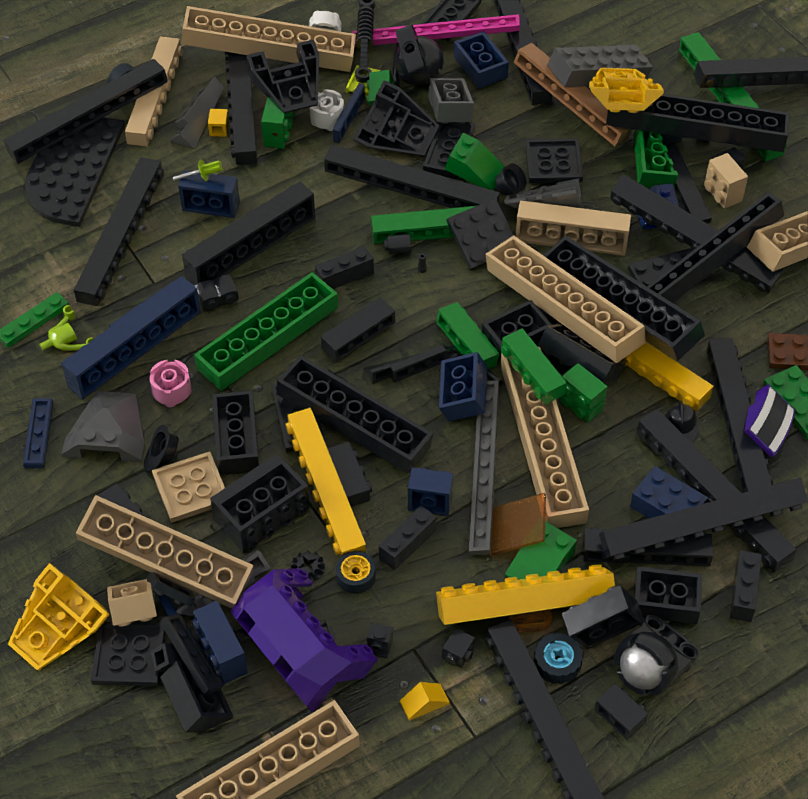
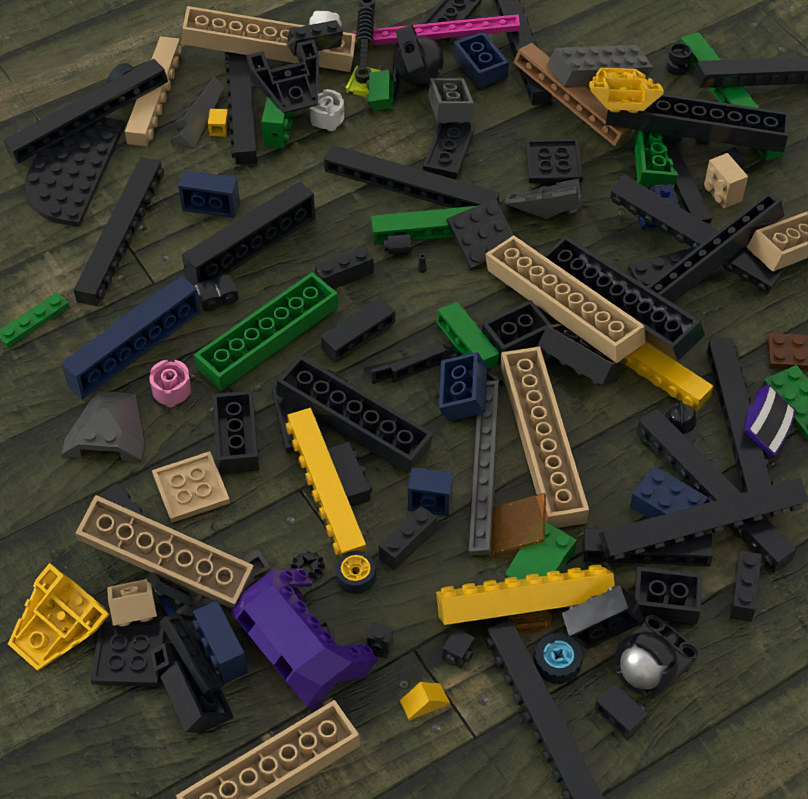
(38, 433): dark blue tile -> none
(63, 334): lime piece -> none
(161, 449): black piece -> none
(204, 170): lime piece -> none
(260, 503): black brick -> none
(325, 34): none -> black brick
(349, 113): dark blue tile -> none
(396, 124): black wedge -> none
(474, 162): green slope -> none
(510, 179): black piece -> none
(533, 366): green brick -> none
(583, 393): green piece -> none
(590, 228): tan brick -> none
(679, 58): none -> black wheel

